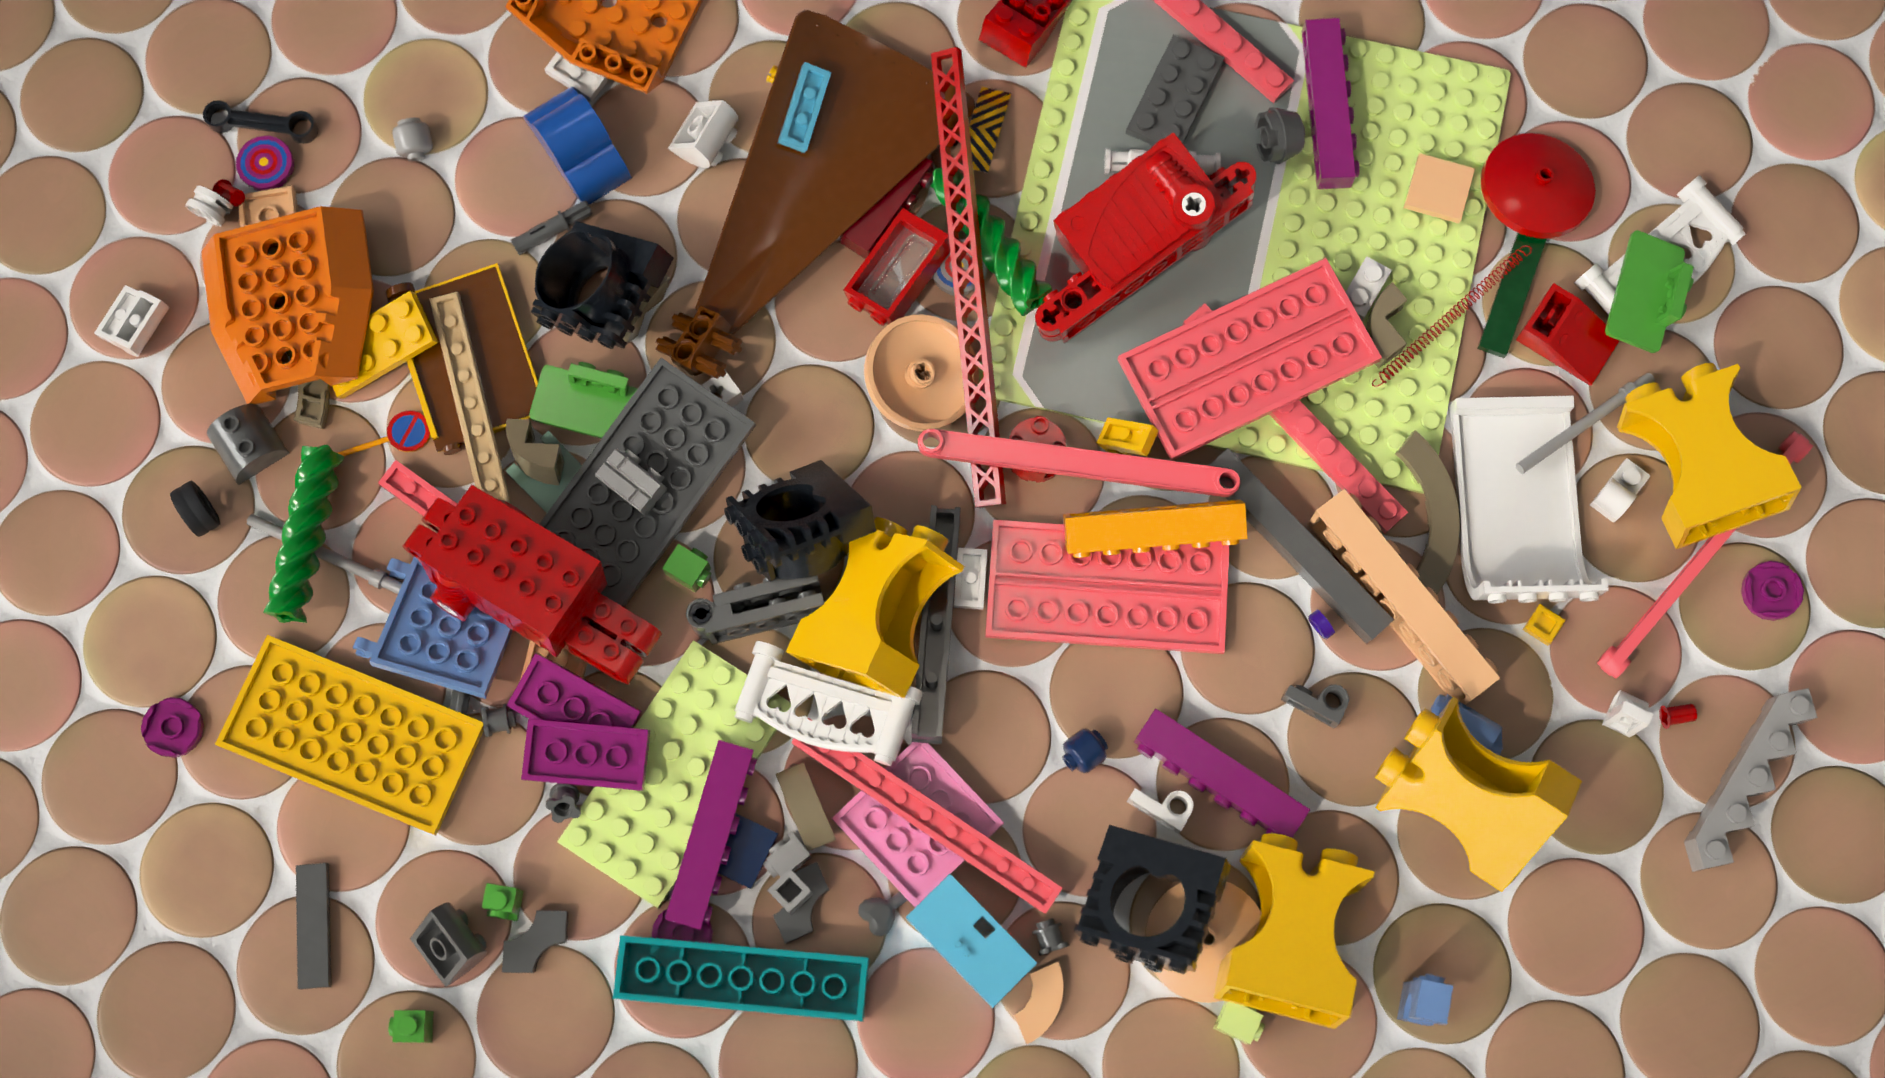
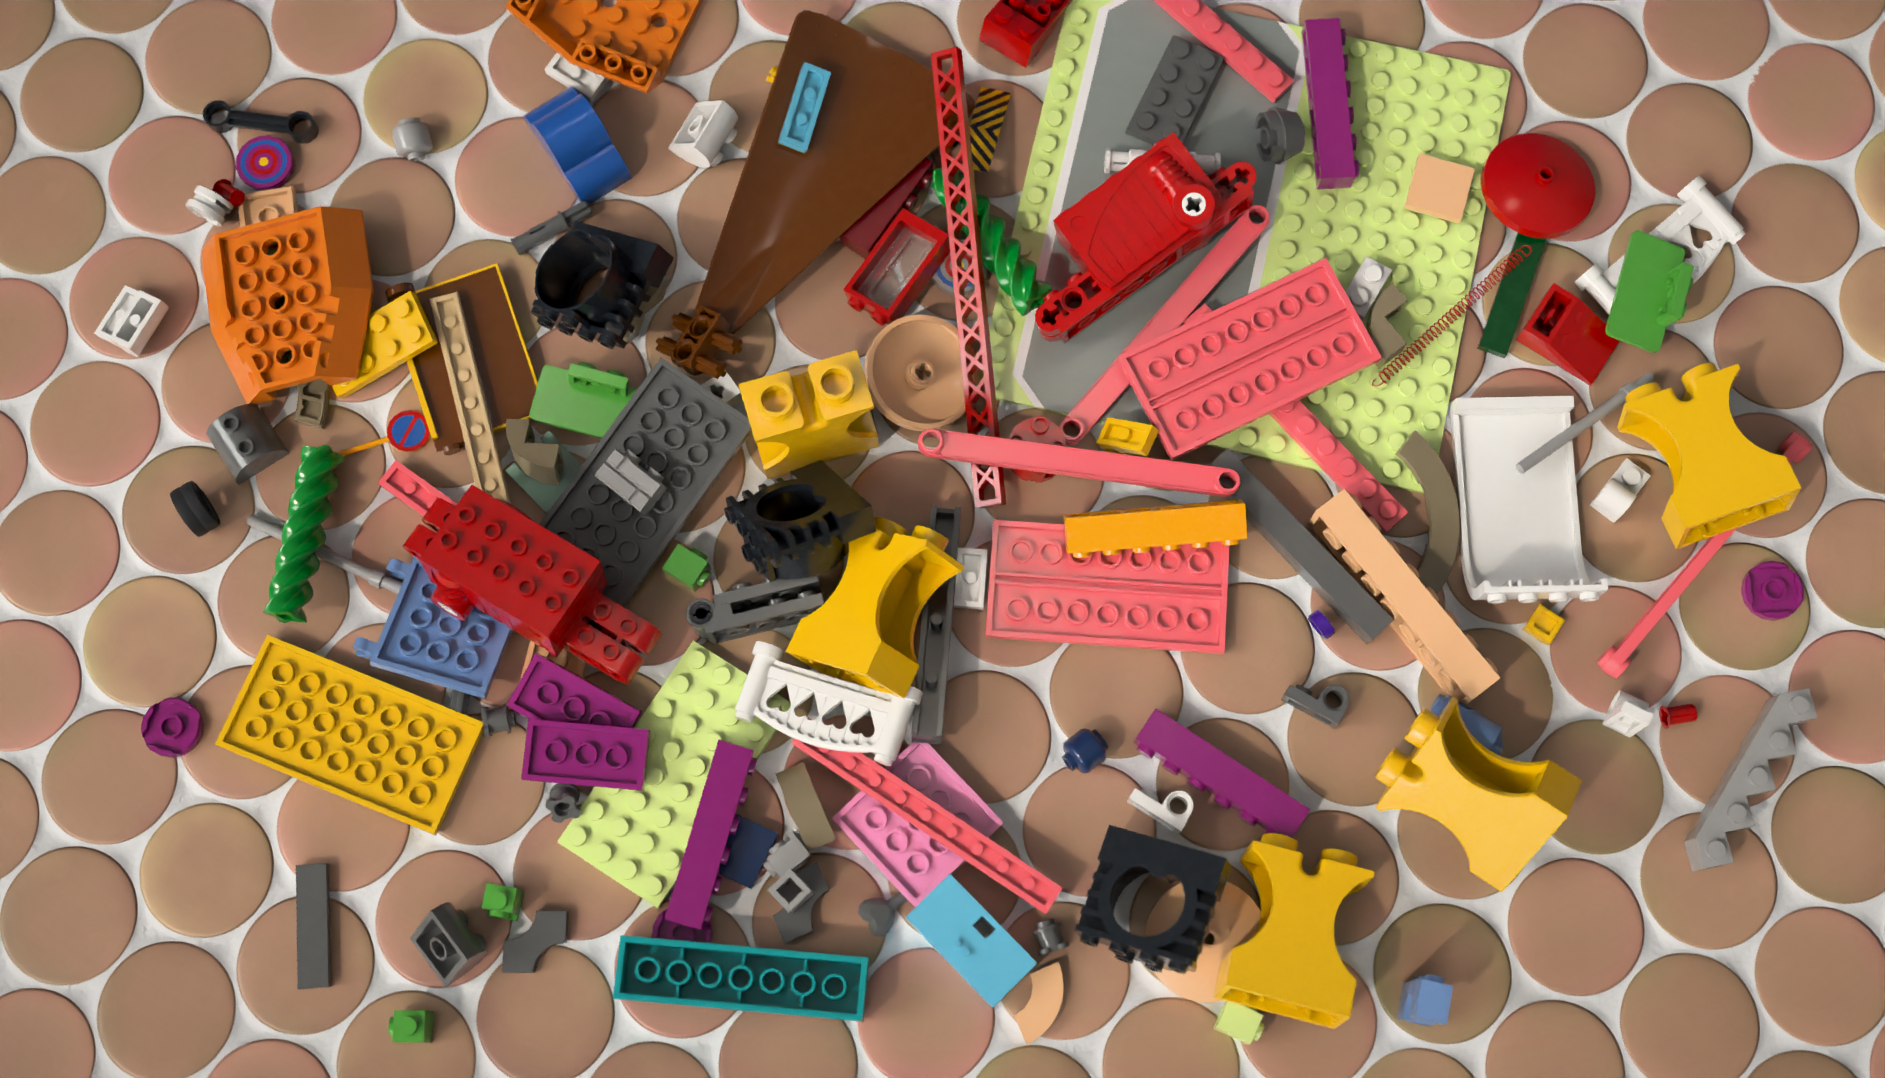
(810, 414): none -> yellow brick
(1169, 317): none -> coral piece

